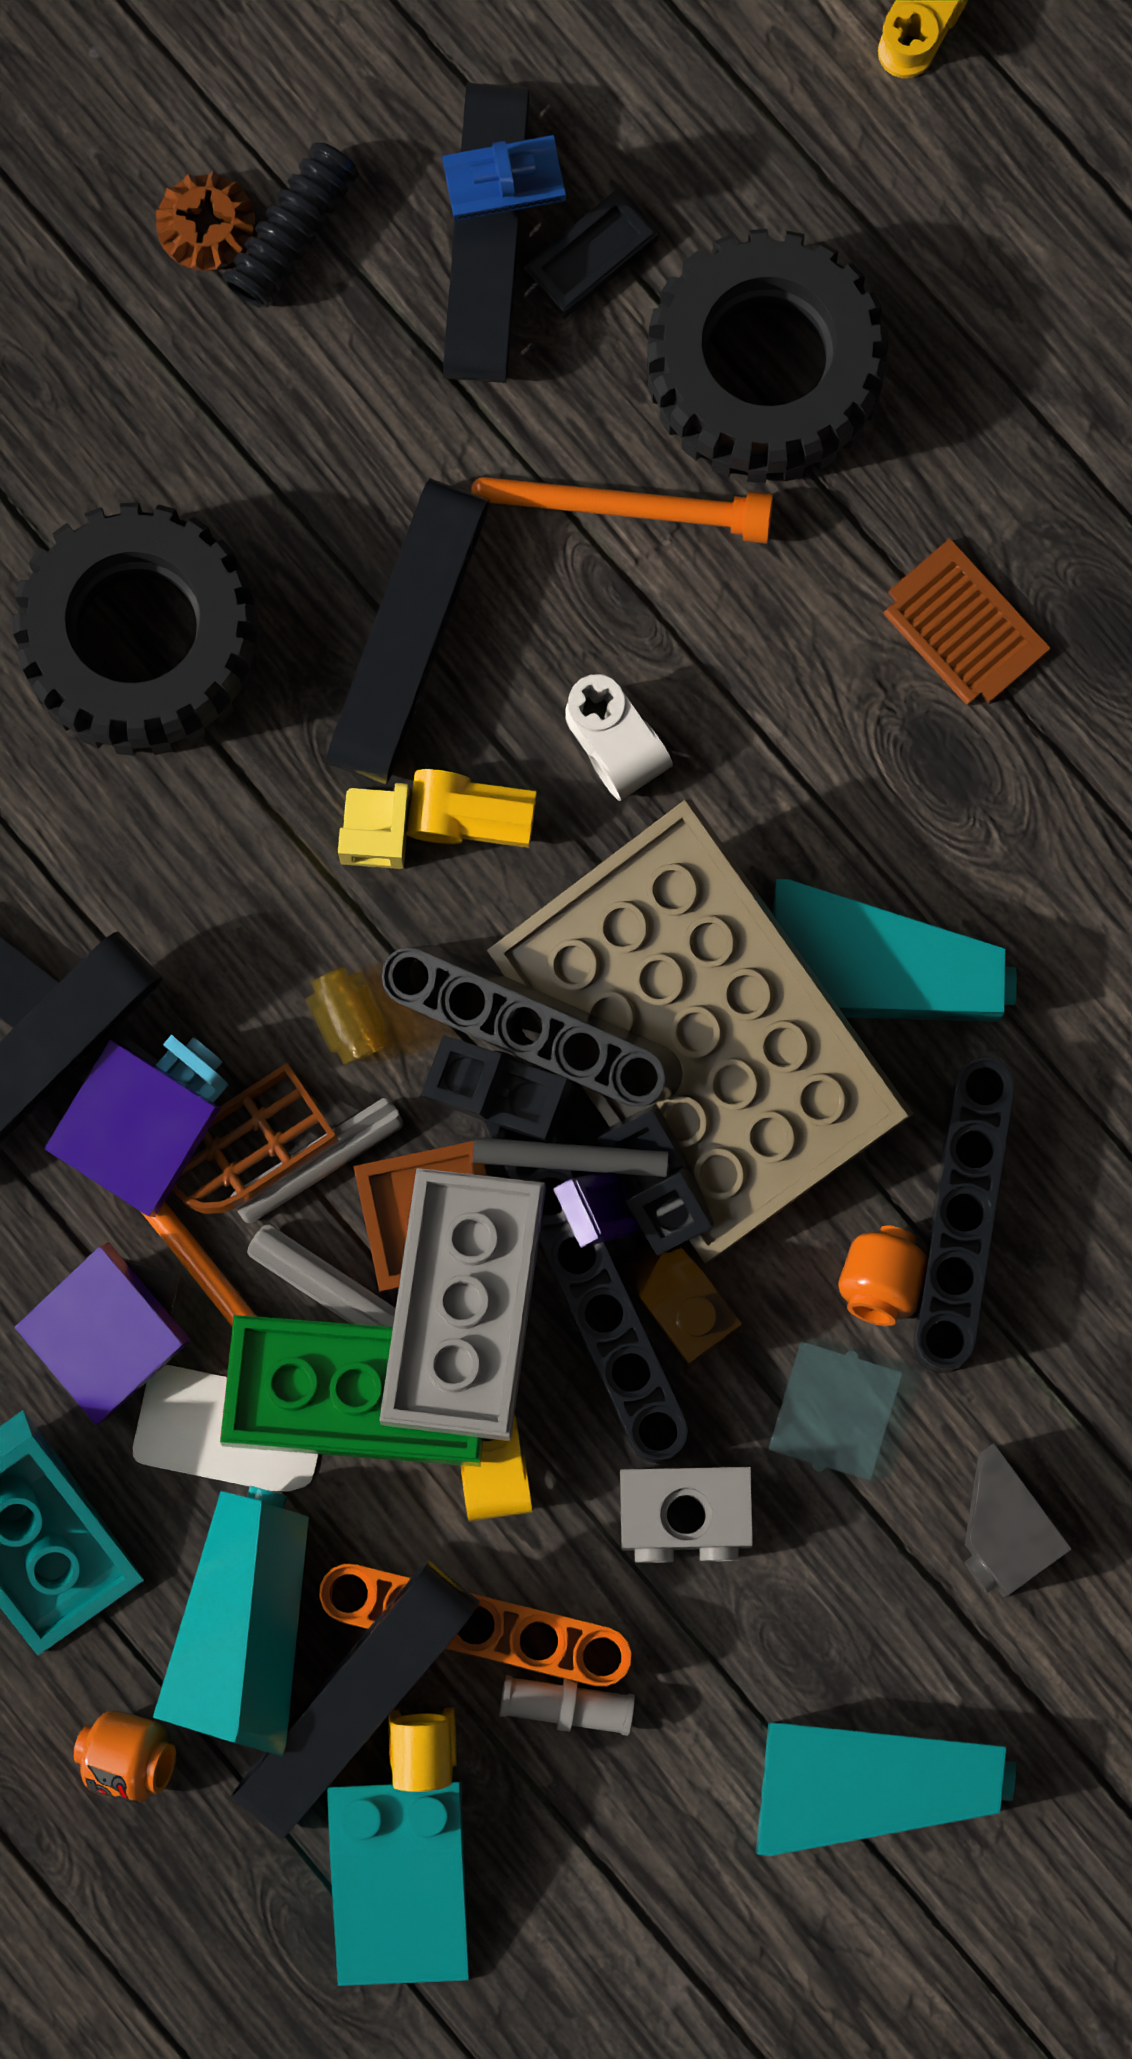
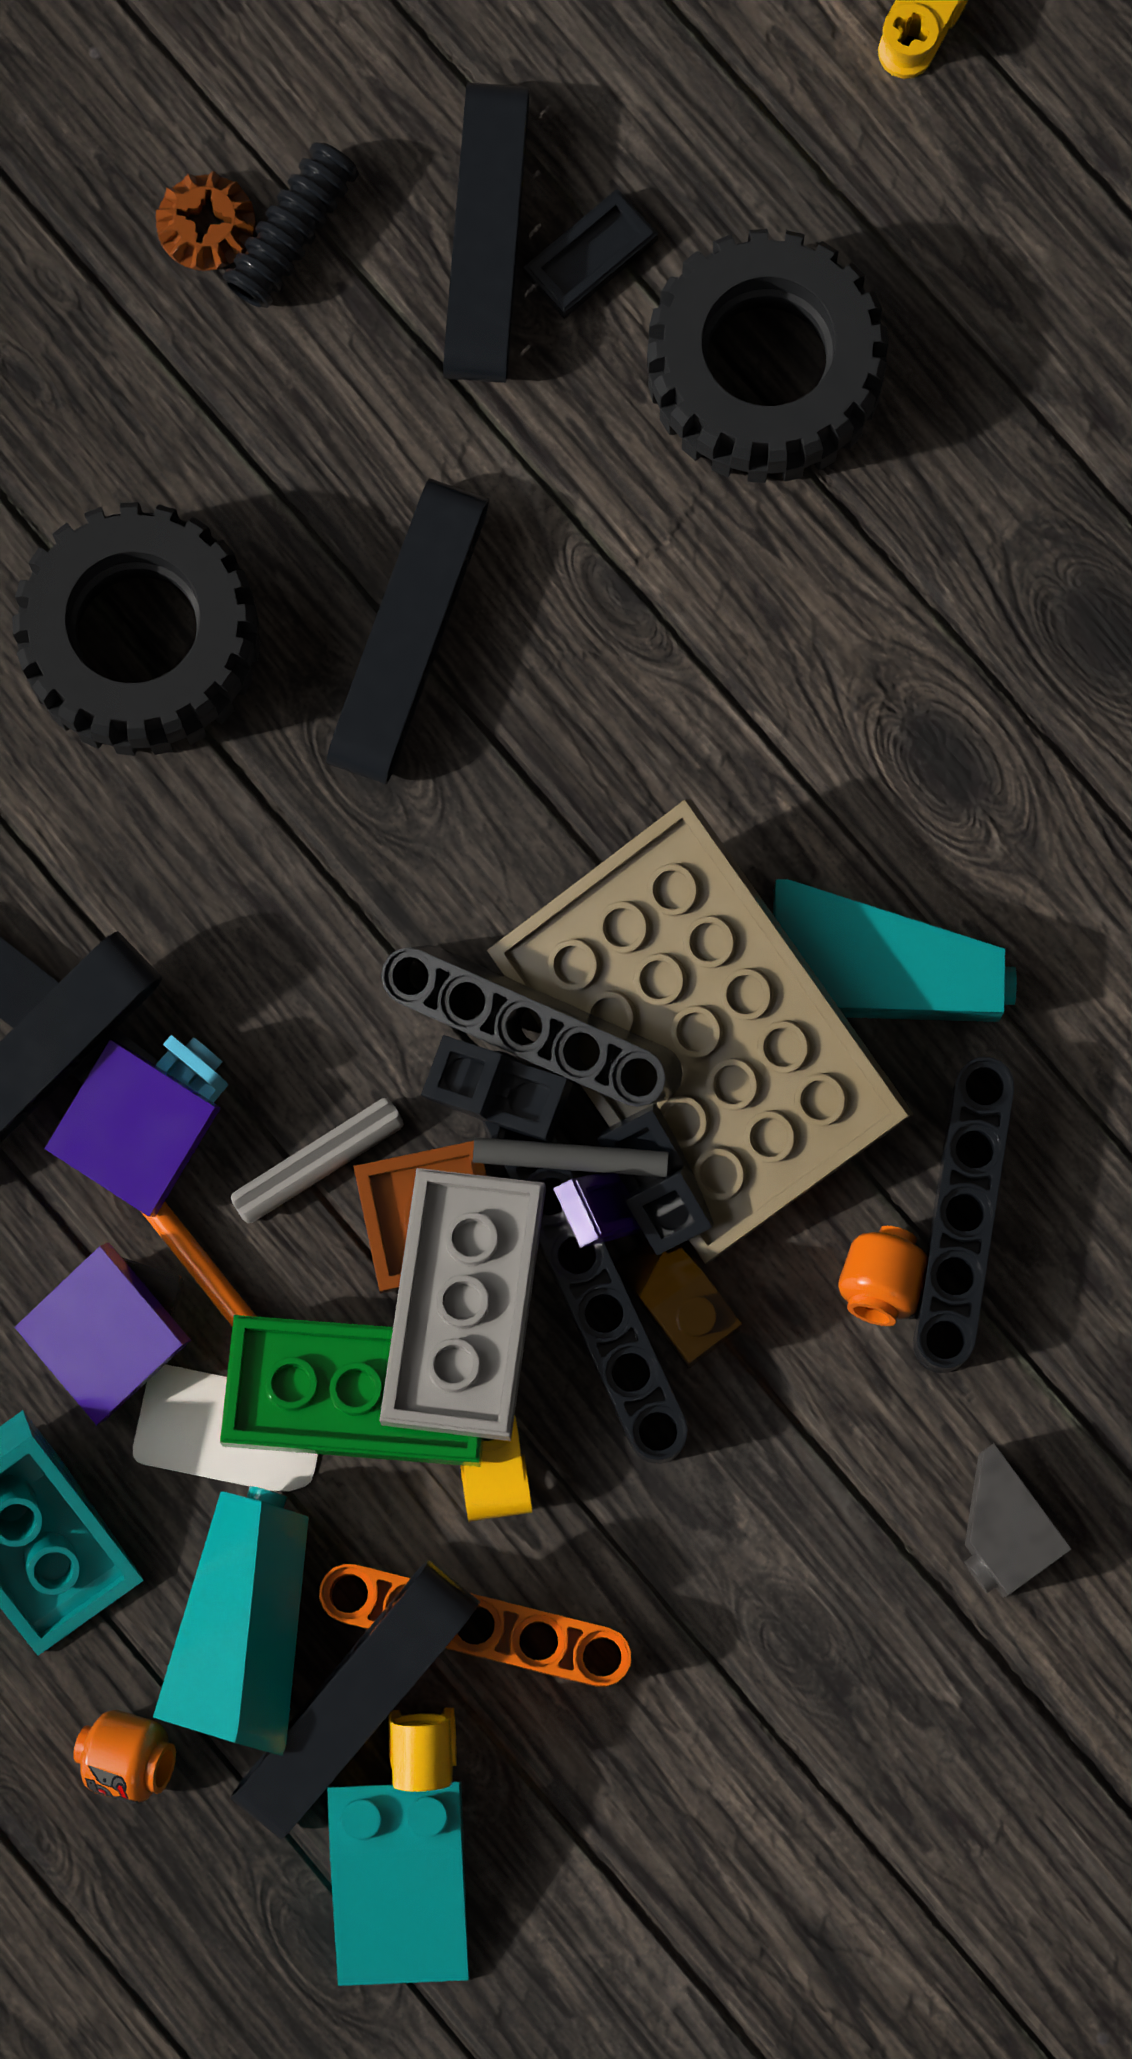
(275, 1145): dark orange window -> none
(319, 1279): light grey axle -> none
(347, 1015): clear yellow brick -> none
(375, 827): light yellow panel -> none
(451, 809): yellow piece -> none
(503, 178): blue hips -> none
(567, 1705): light grey pin -> none
(622, 744): white piece -> none
(719, 1491): light grey brick -> none
(745, 516): orange piece -> none
(835, 1411): clear light blue piece -> none
(863, 1785): teal slope -> none
(963, 625): dark orange window -> none

